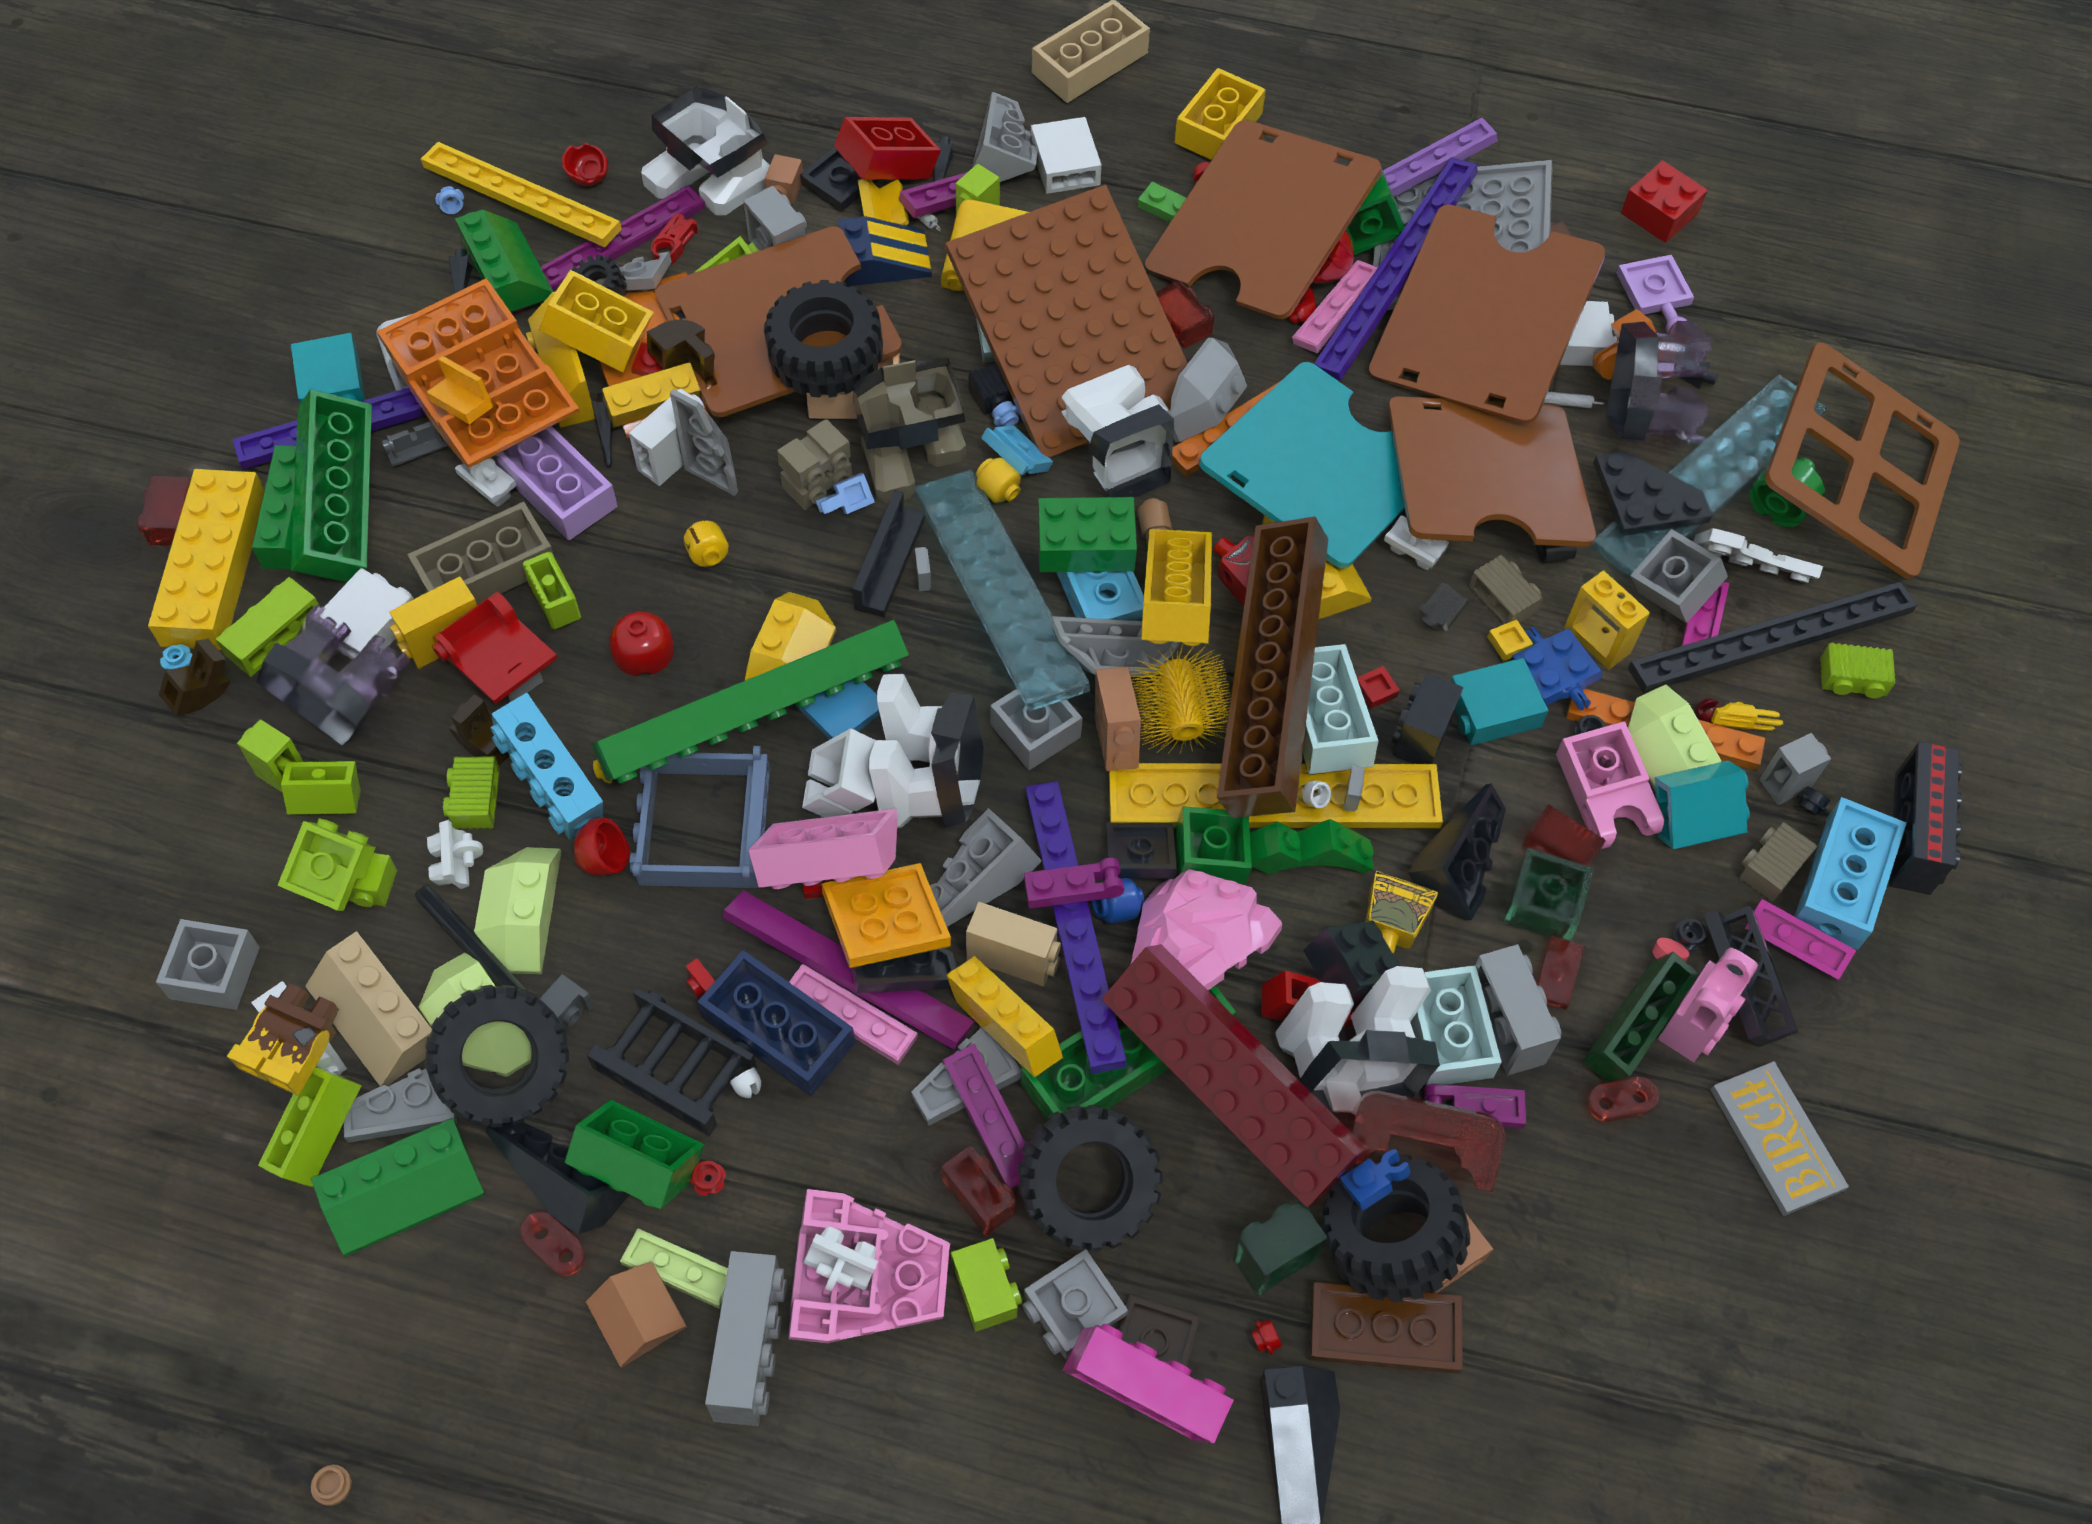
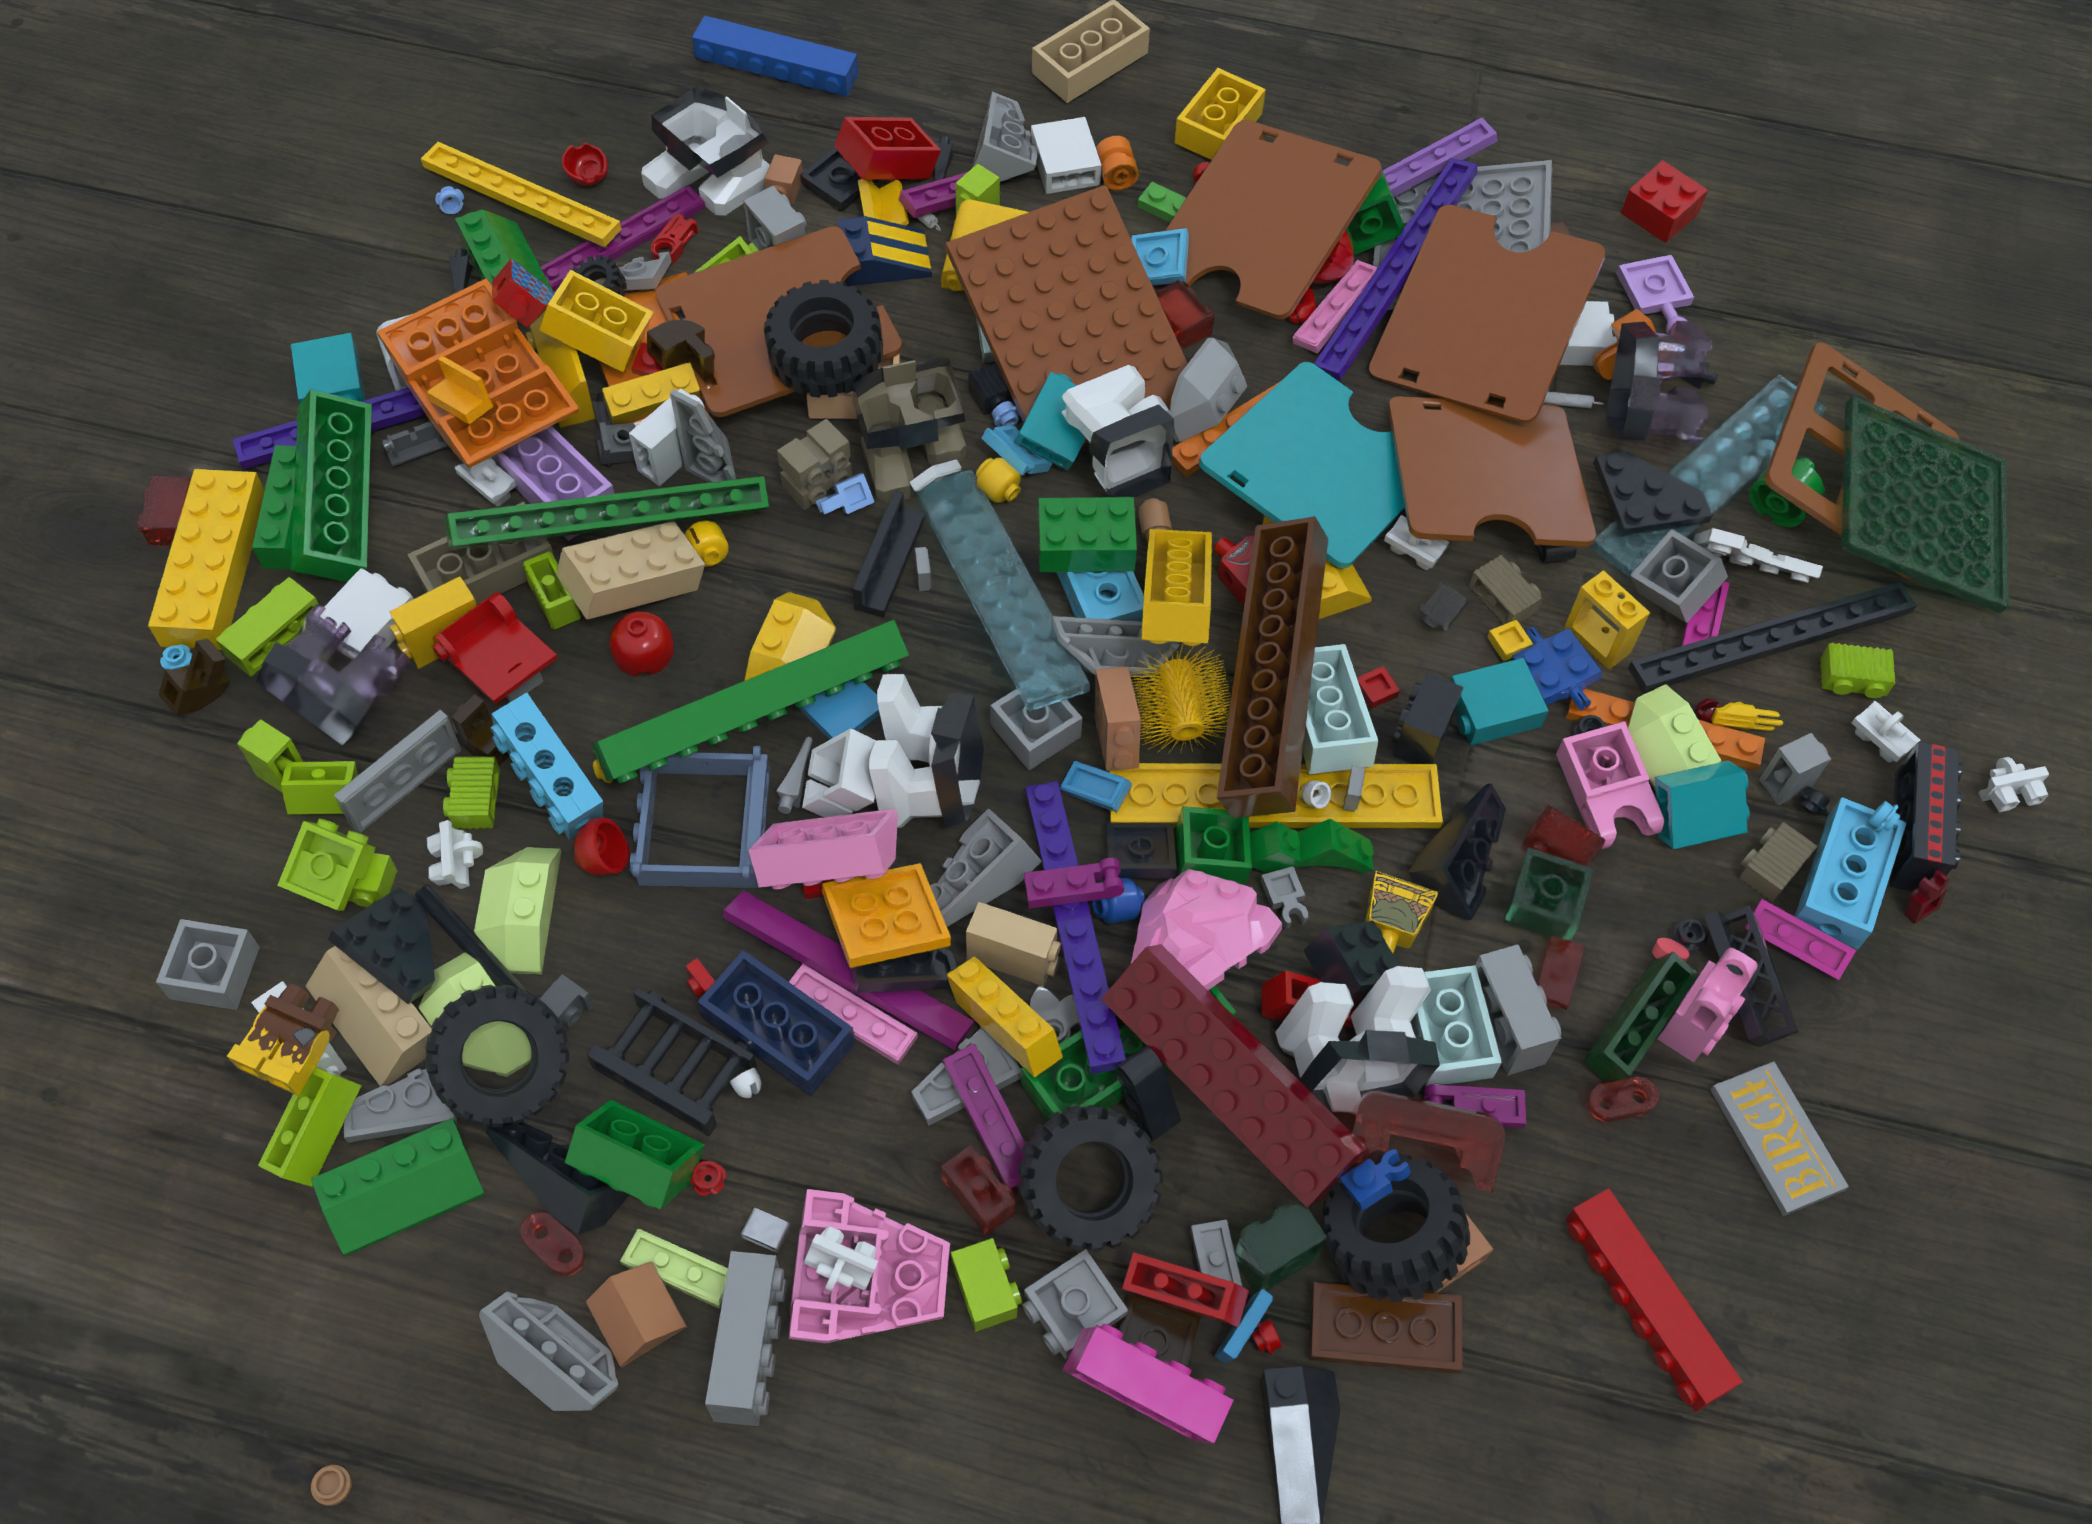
(391, 944): none -> black plate
(398, 772): none -> light grey tile
(520, 293): none -> red torso
(549, 1353): none -> light grey wedge
(604, 512): none -> green brick
(614, 443): none -> dark grey brick
(630, 569): none -> tan brick
(765, 1230): none -> flat silver piece
(775, 55): none -> blue brick
(791, 787): none -> light grey piece
(935, 473): none -> white tile
(1045, 427): none -> teal brick
(1057, 1014): none -> light grey plate
(1095, 786): none -> dark azure tile
(1117, 163): none -> orange wheel
(1148, 1093): none -> black beam
(1163, 255): none -> medium azure tile
(1185, 1289): none -> red brick
(1215, 1250): none -> light grey plate
(1239, 1335): none -> dark azure tile
(1285, 891): none -> light grey plate
(1652, 1301): none -> red brick
(1884, 816): none -> medium azure plate
(1885, 731): none -> white hips
(1925, 505): none -> clear green plate
(1927, 897): none -> dark red plate
(2013, 779): none -> white hips

